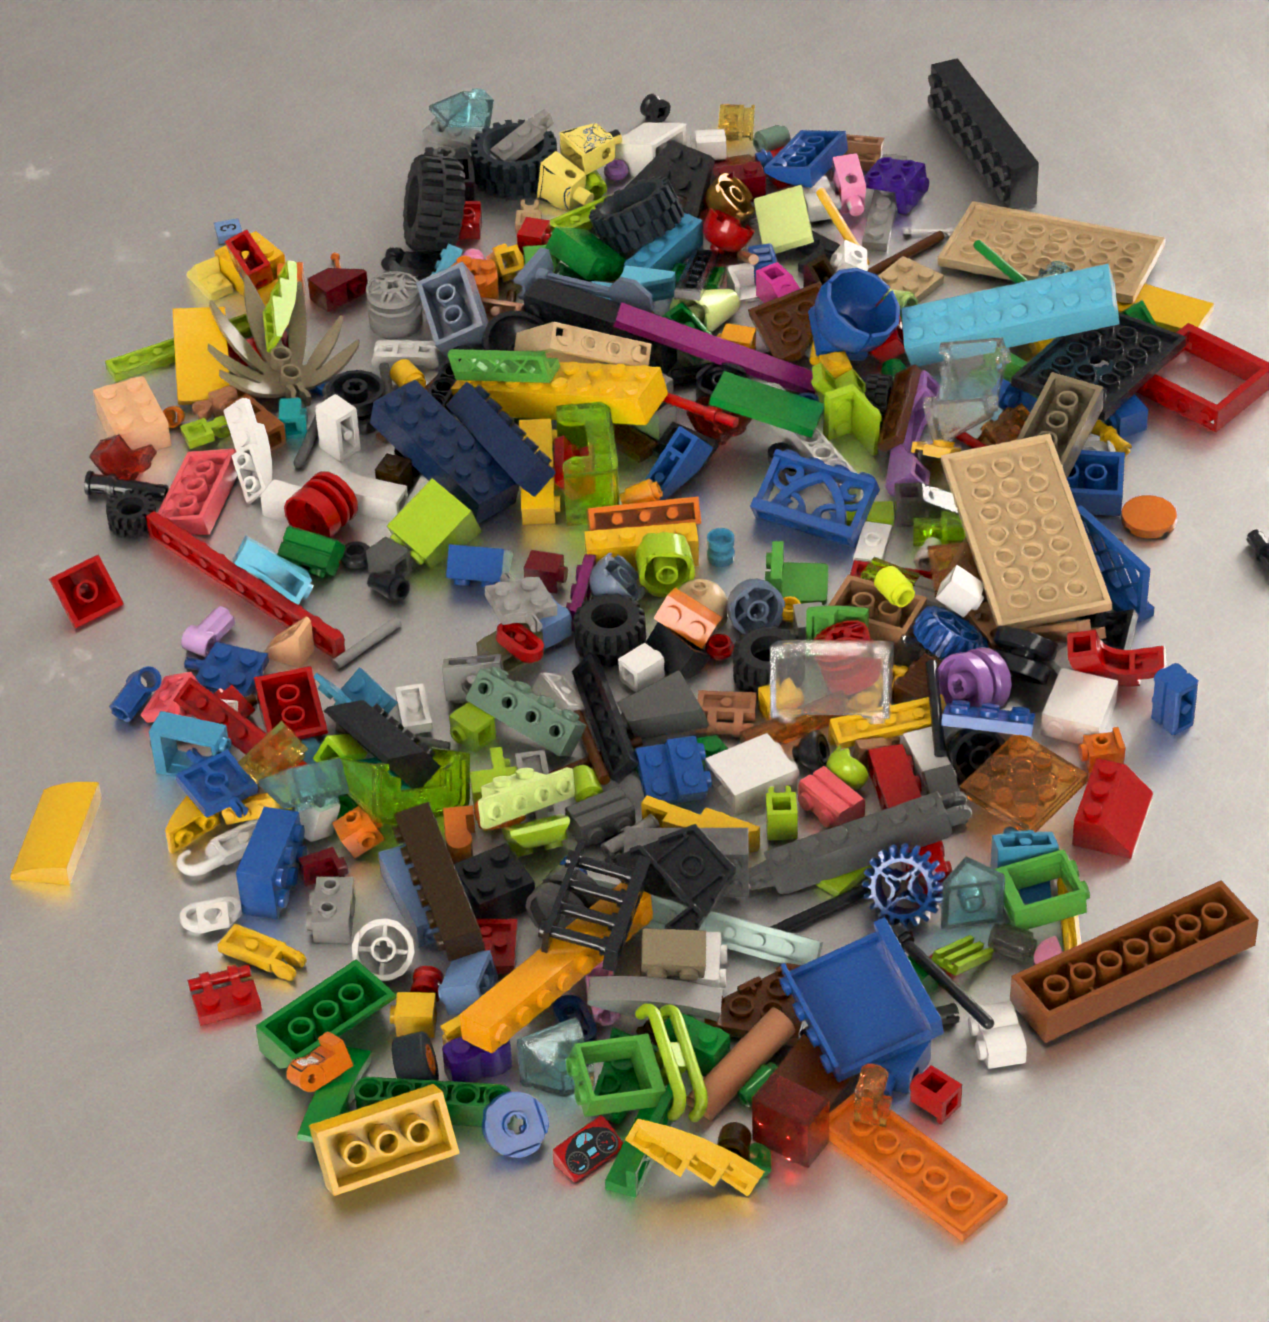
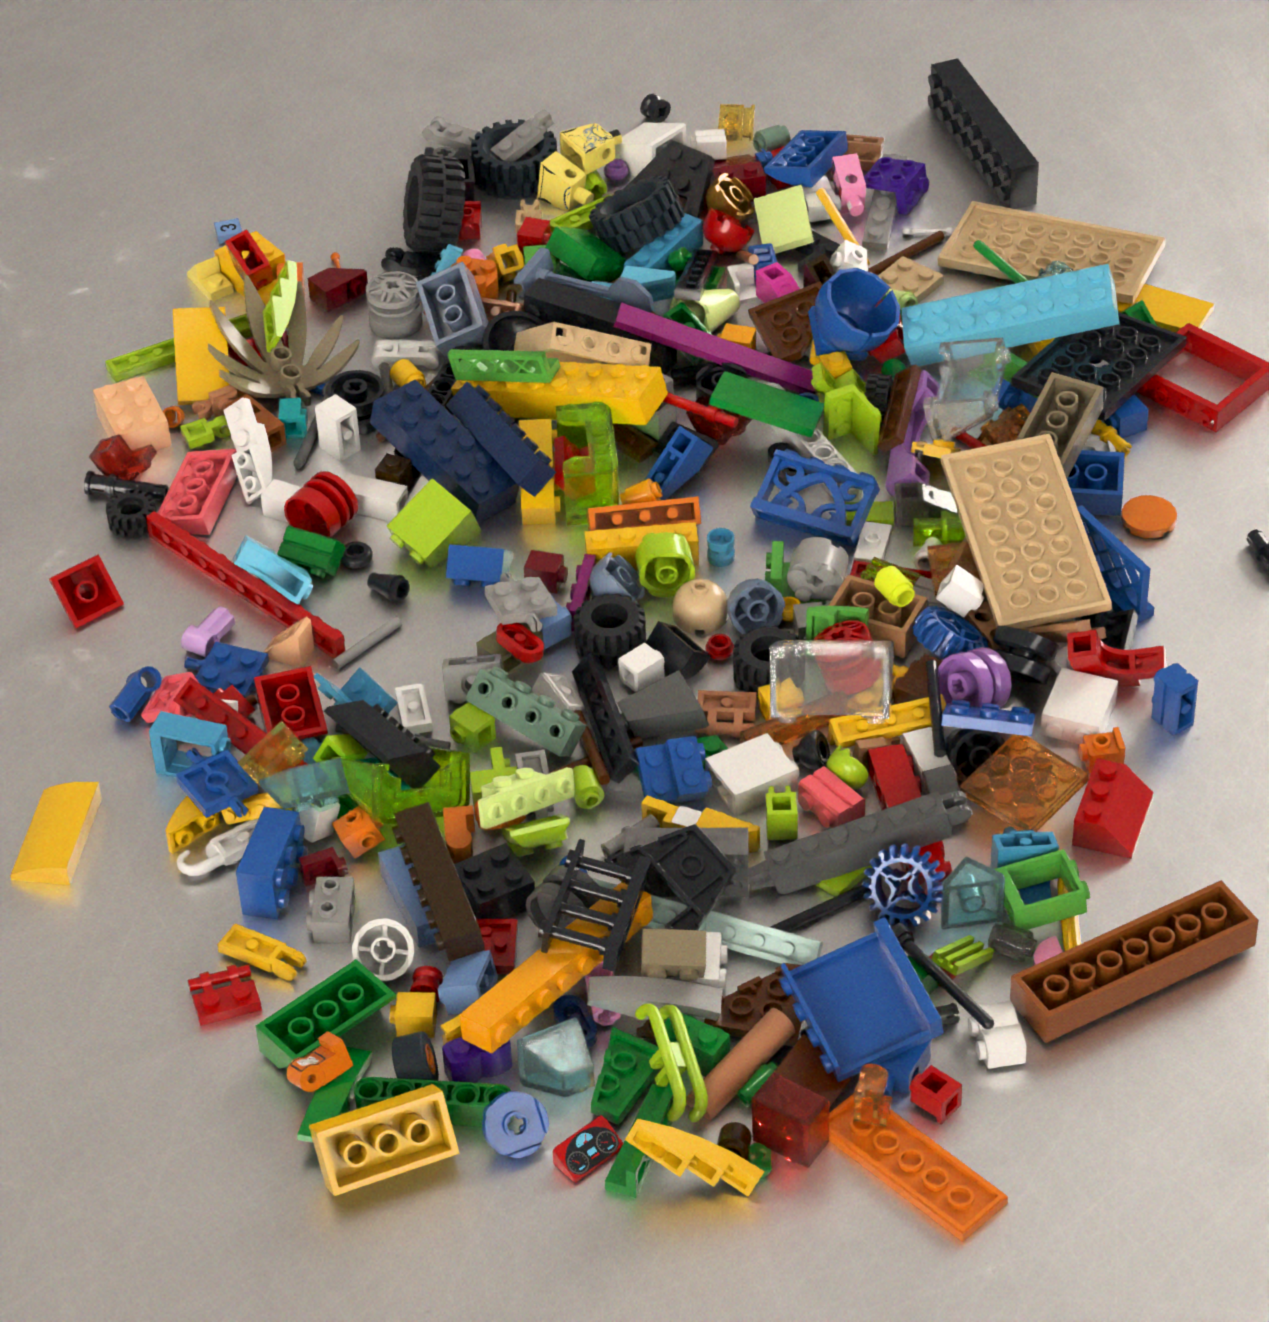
(210, 914): white bracket -> none
(388, 558): dark grey brick -> none
(464, 109): clear light blue slope -> none
(600, 816): dark grey brick -> none
(645, 1067): bright green window -> none
(679, 258): none -> green piece
(686, 816): none -> white sticker
(688, 617): brick -> none
(817, 569): none -> light grey brick
(908, 650): clear smoke plate -> none

